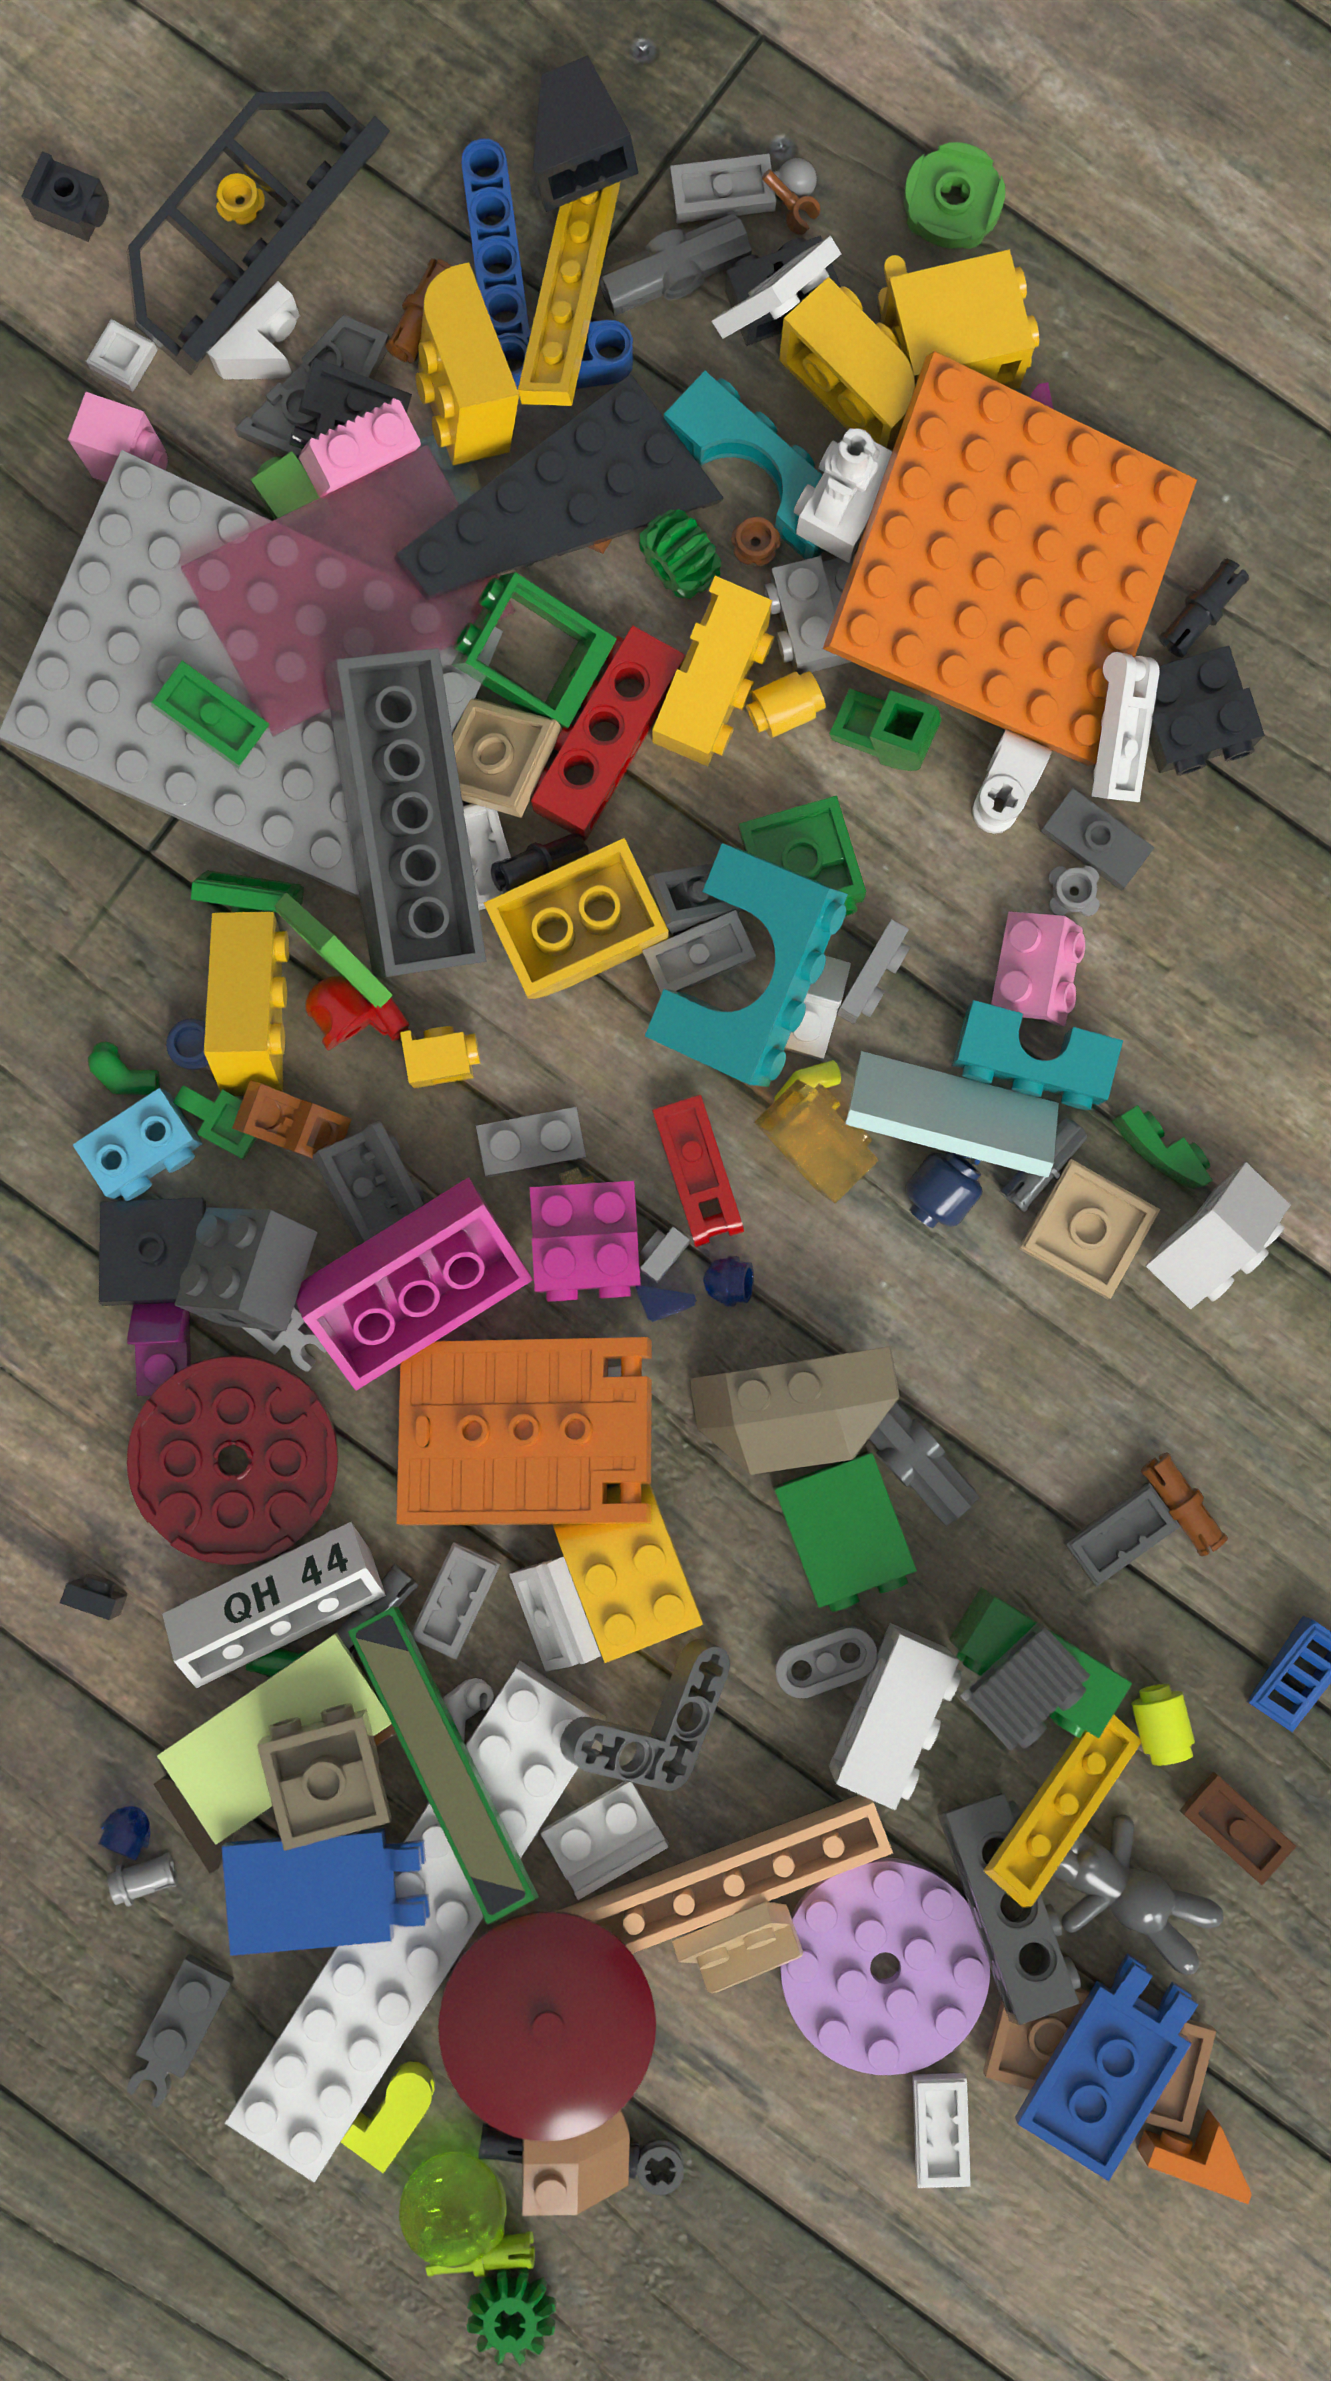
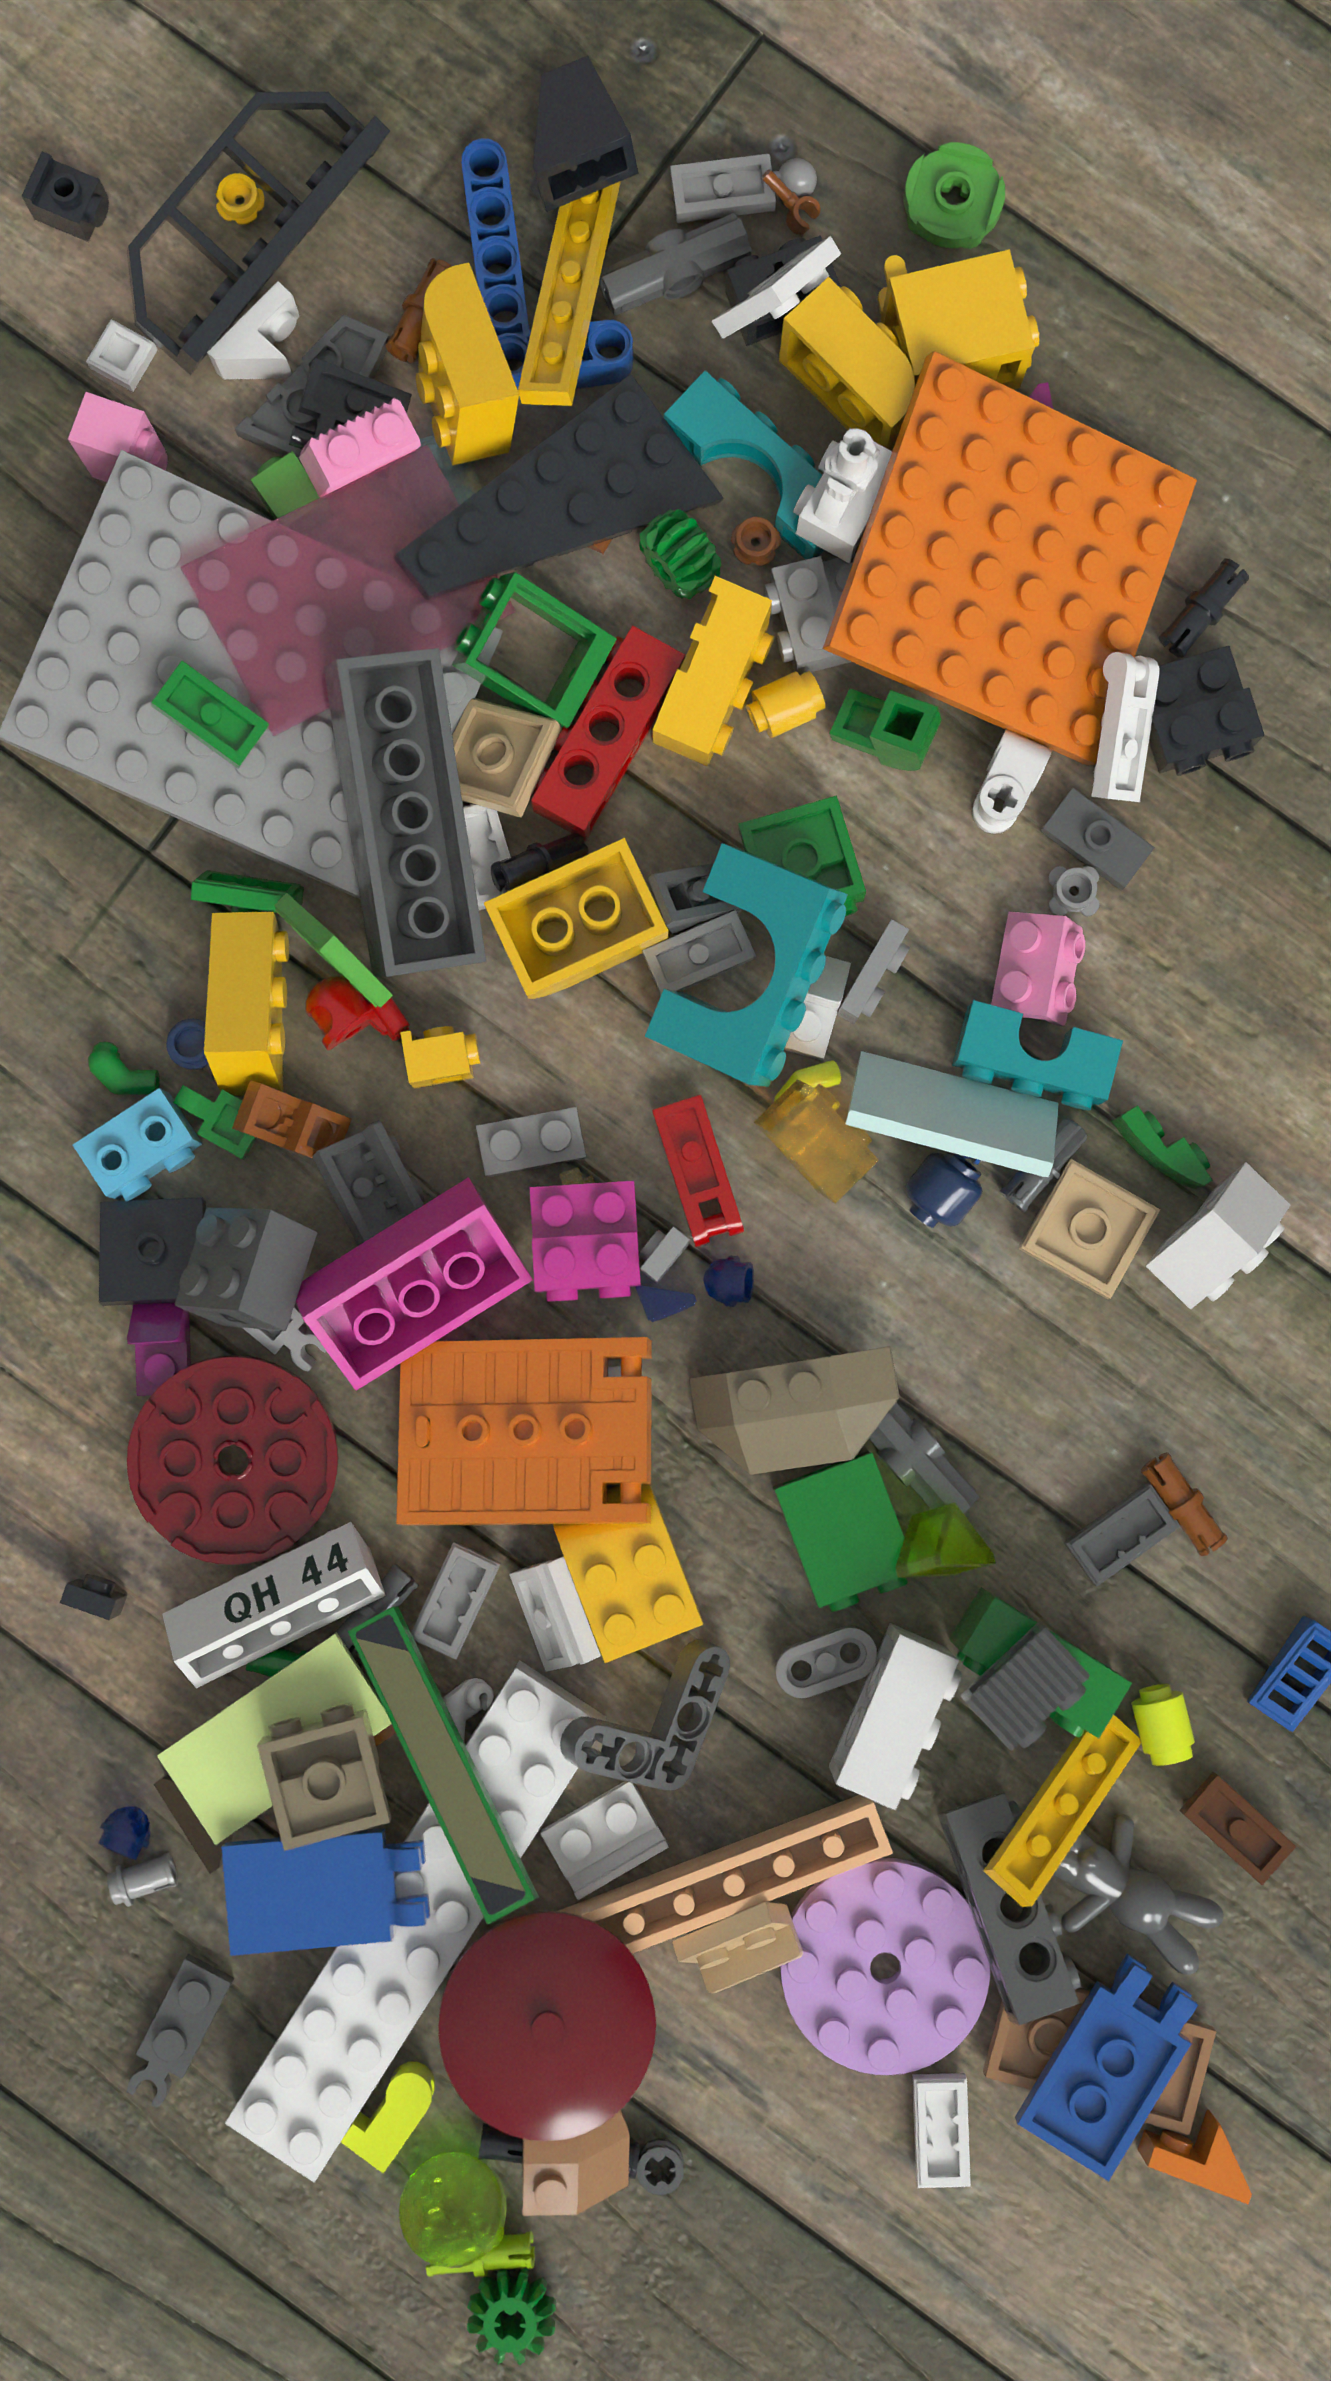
(942, 1545): none -> clear neon green slope

